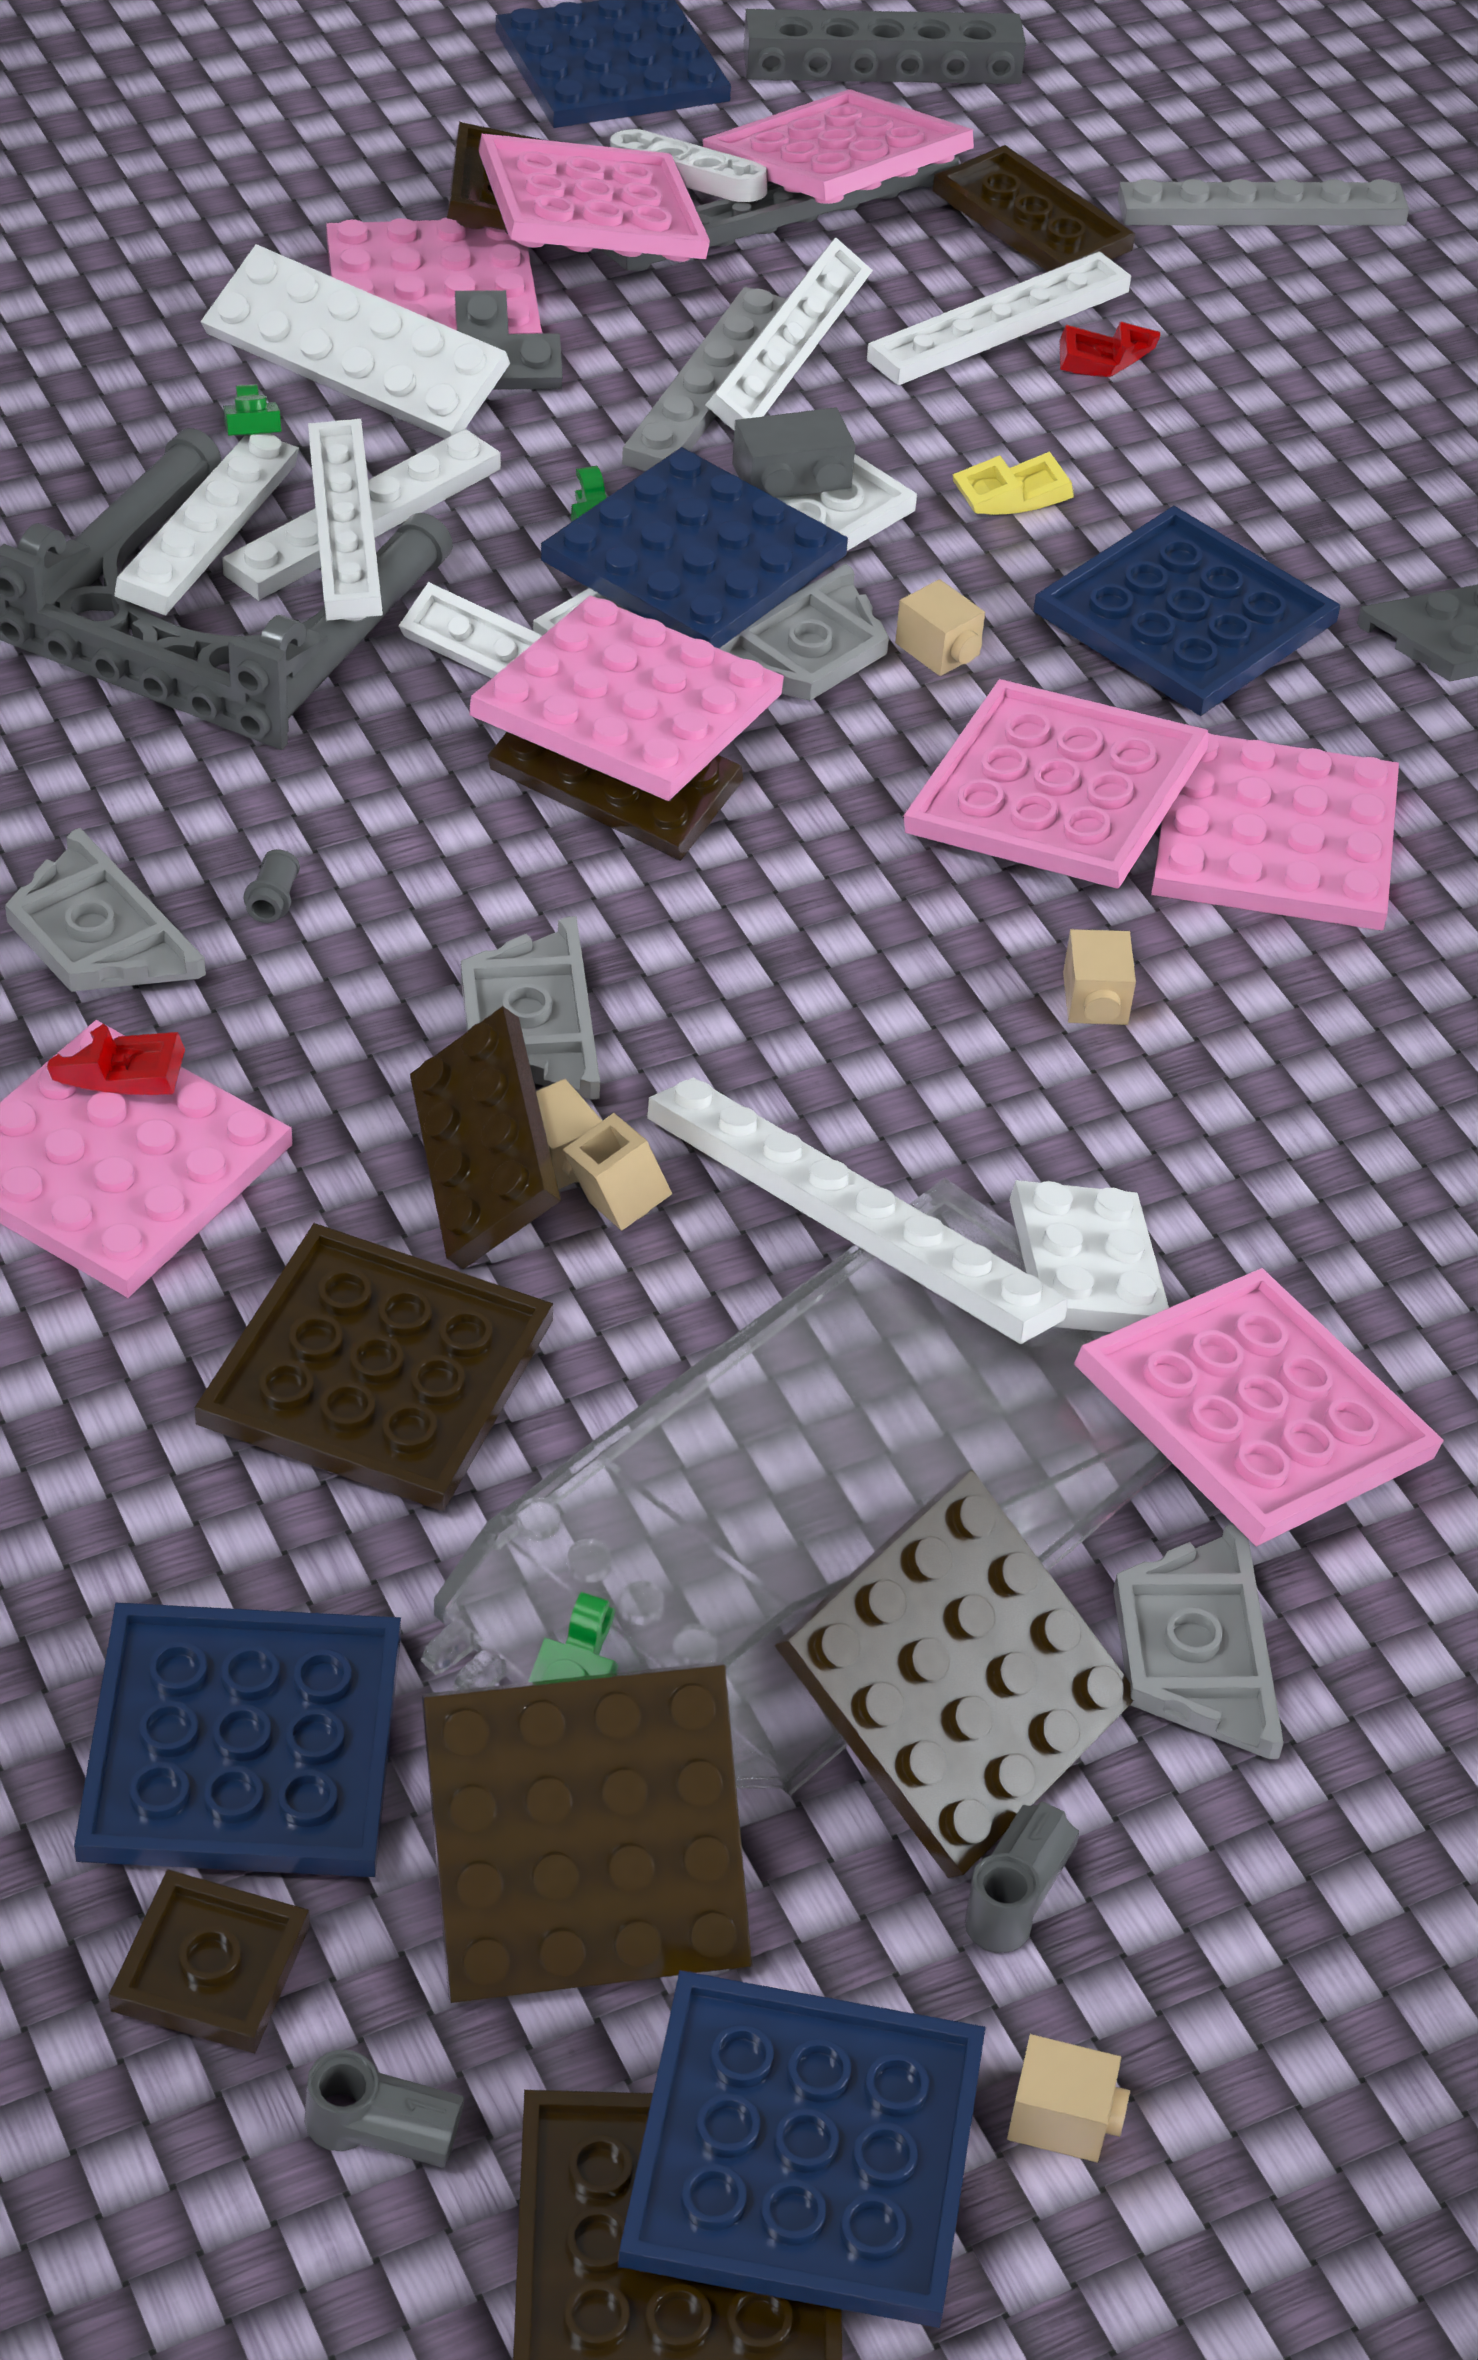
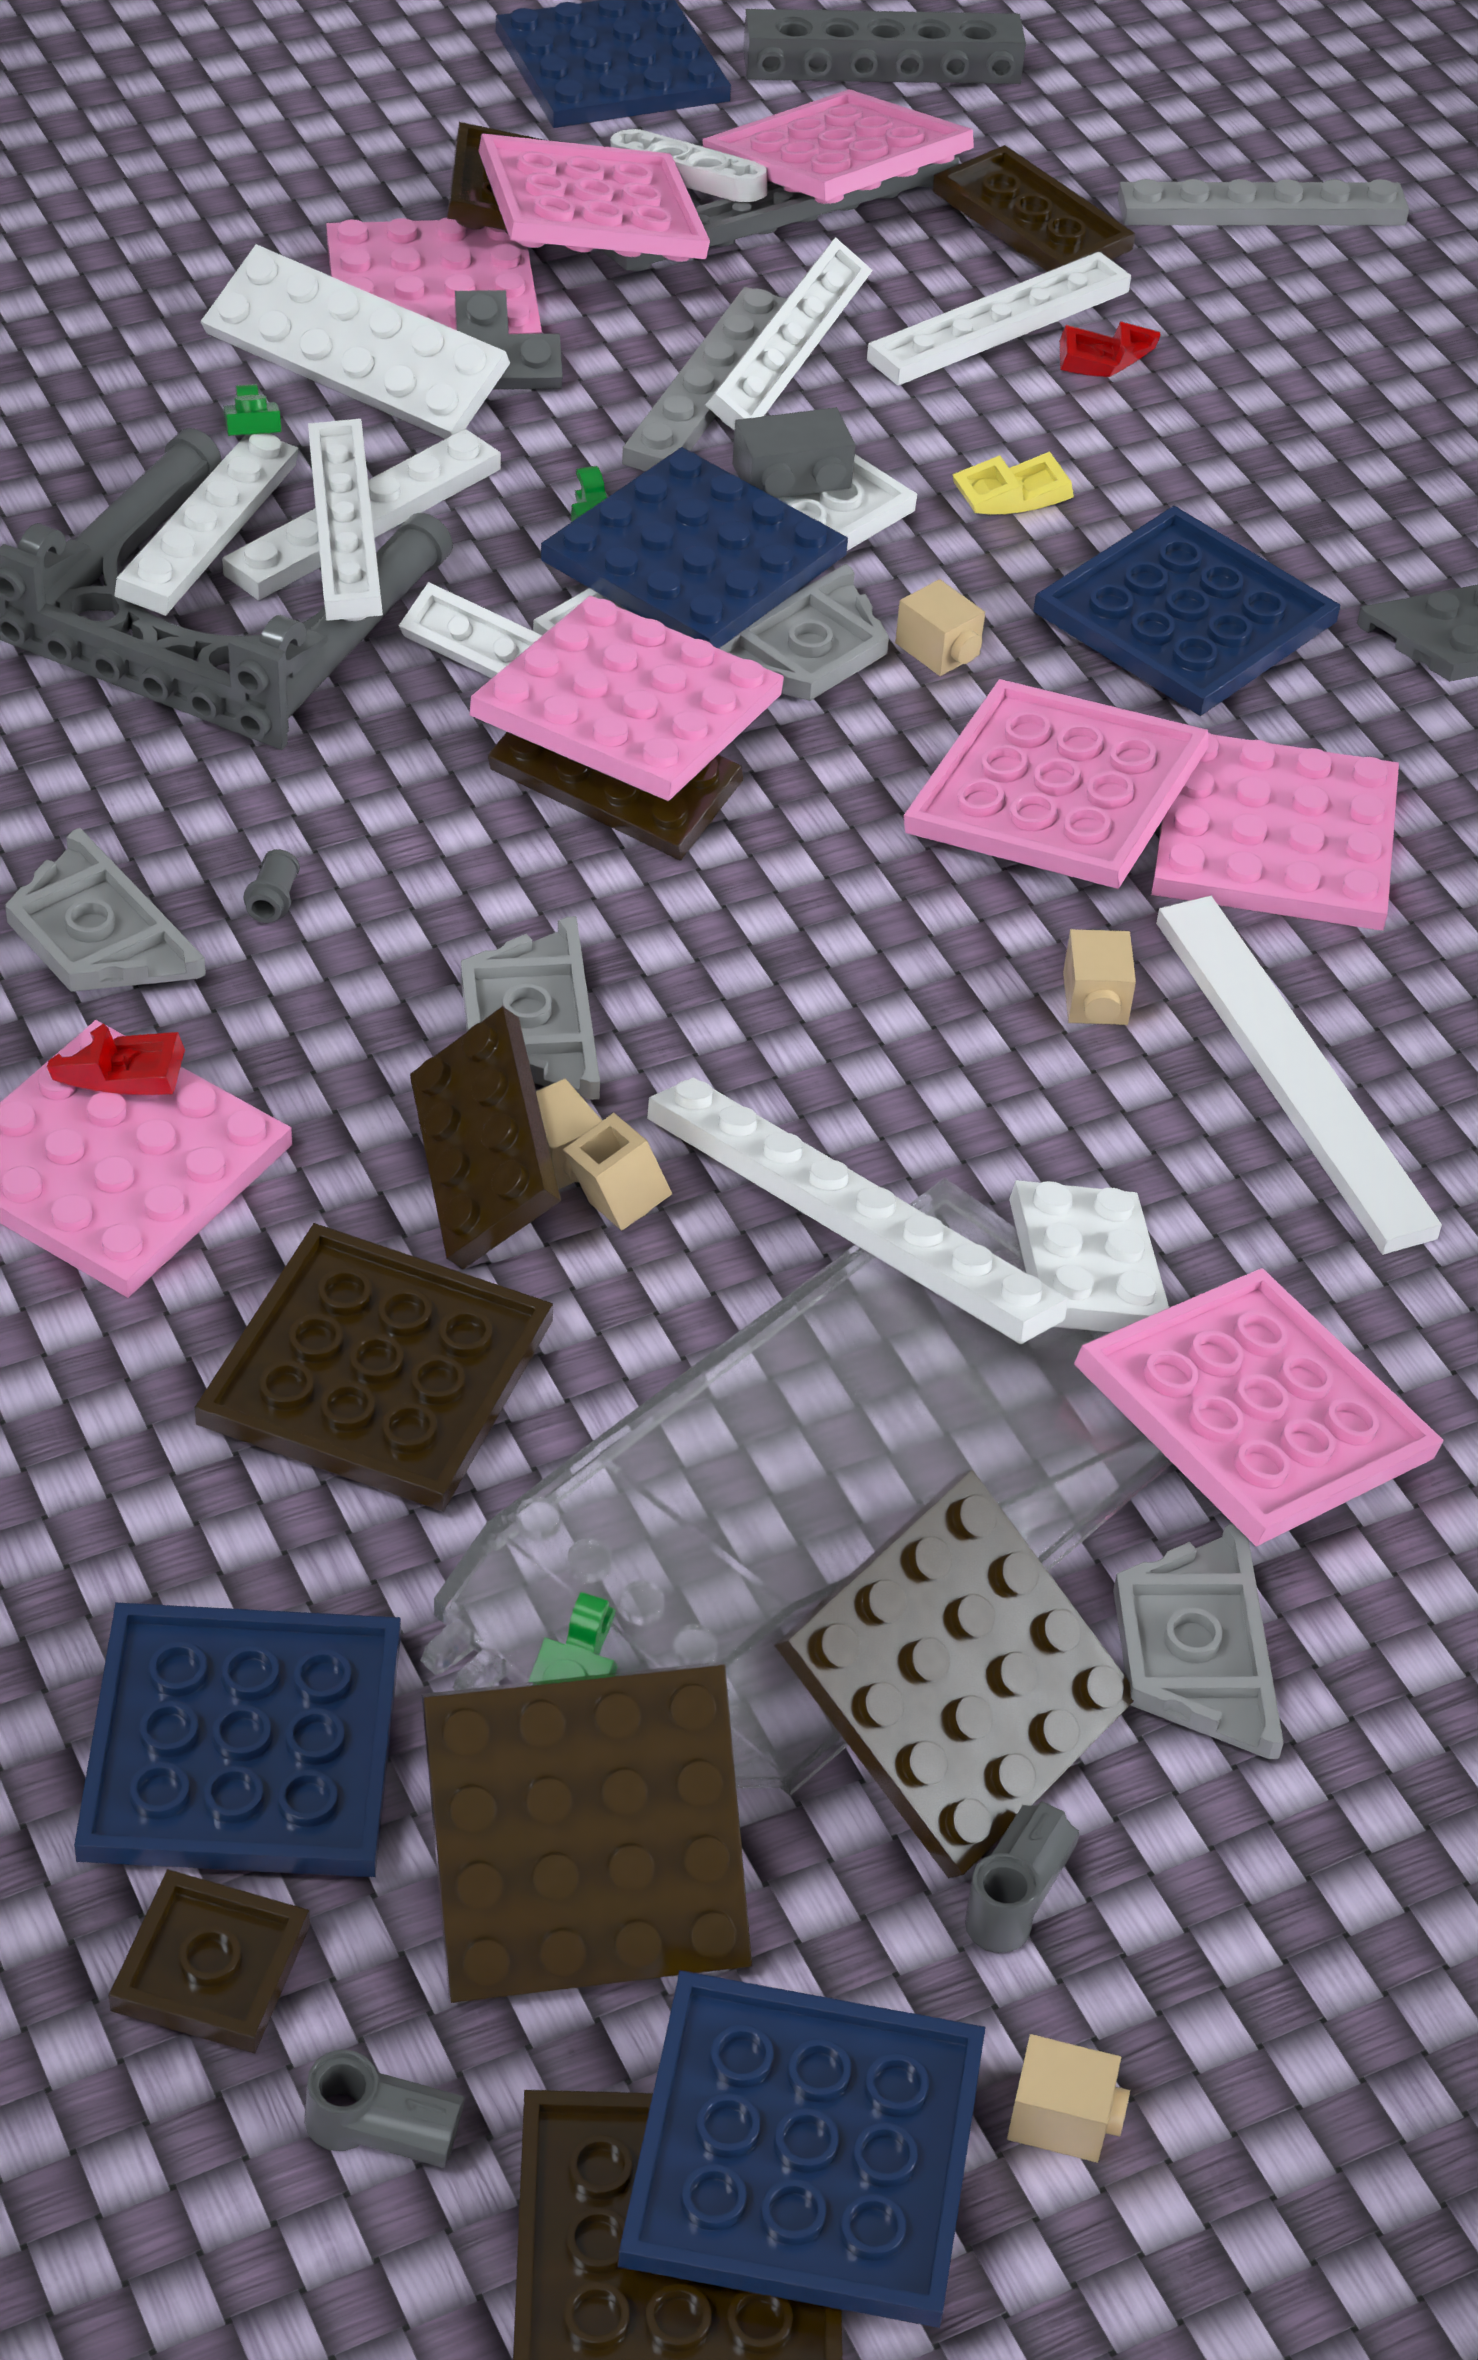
(1299, 1076): none -> white tile

